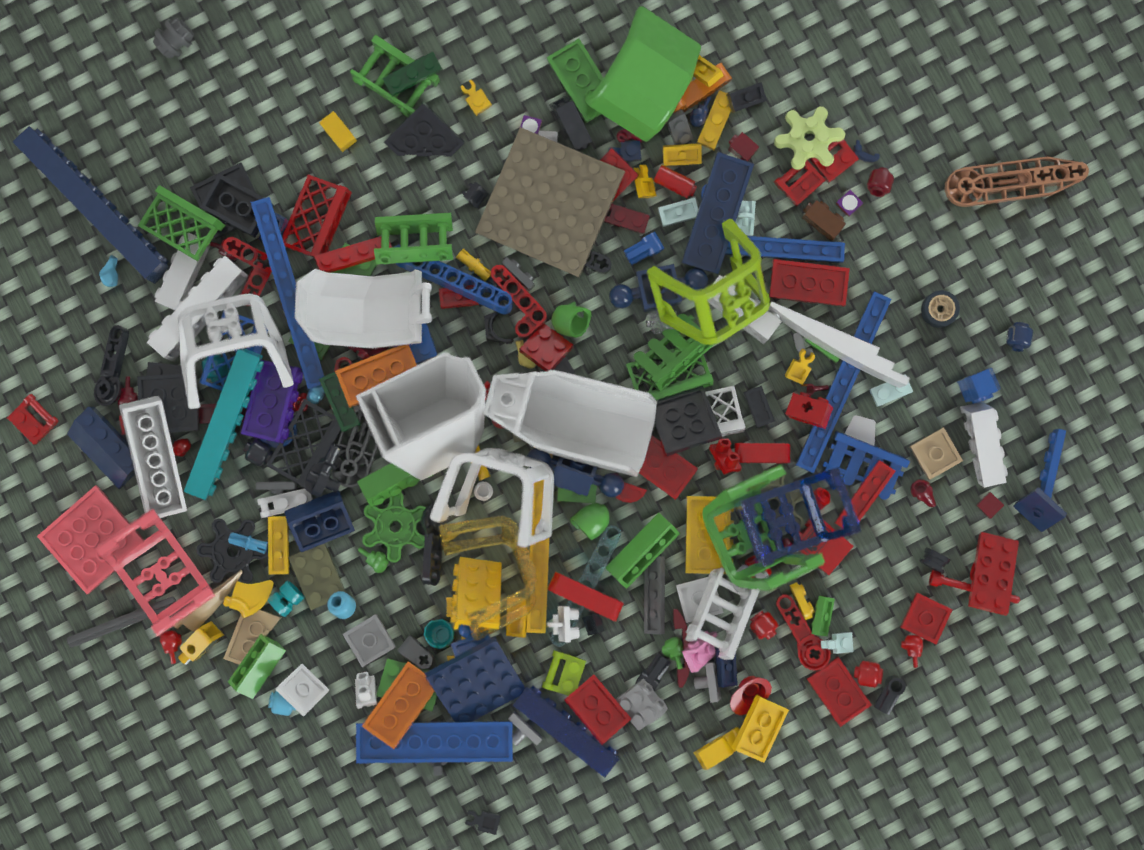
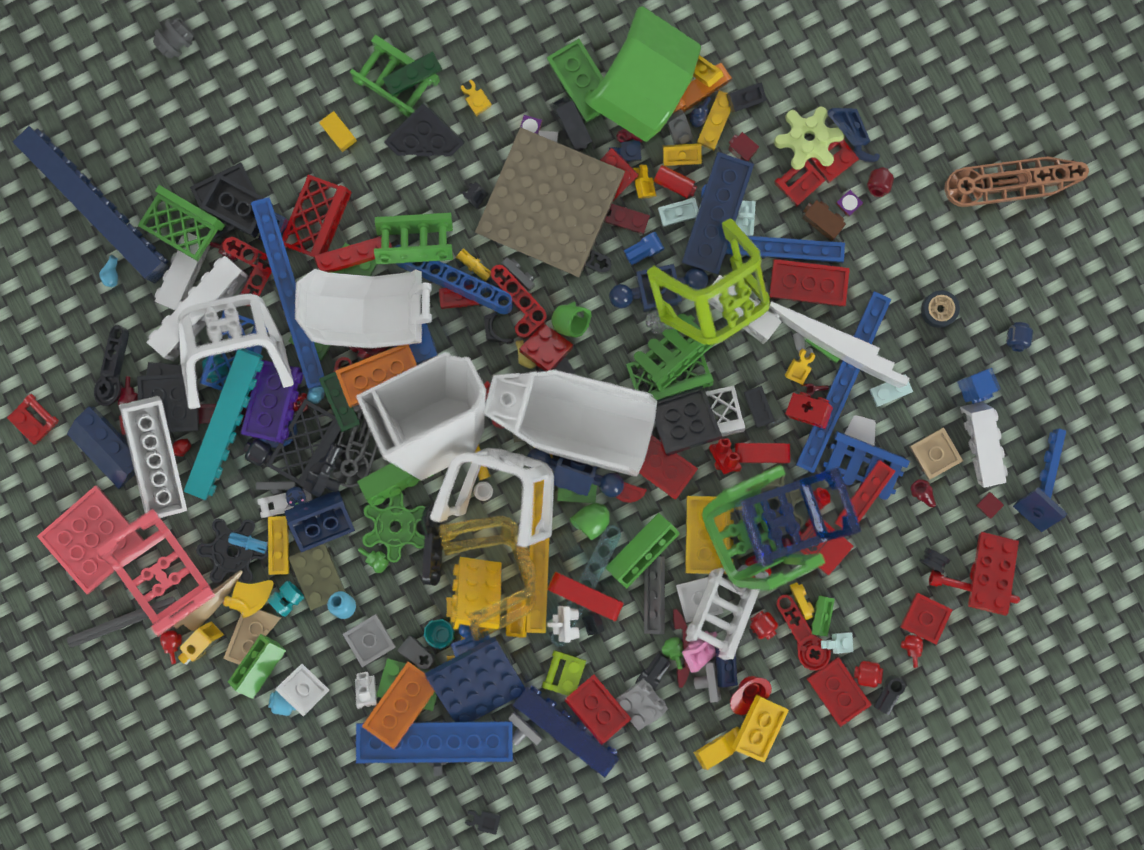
(295, 496): none -> dark blue tile
(850, 124): none -> dark blue wing

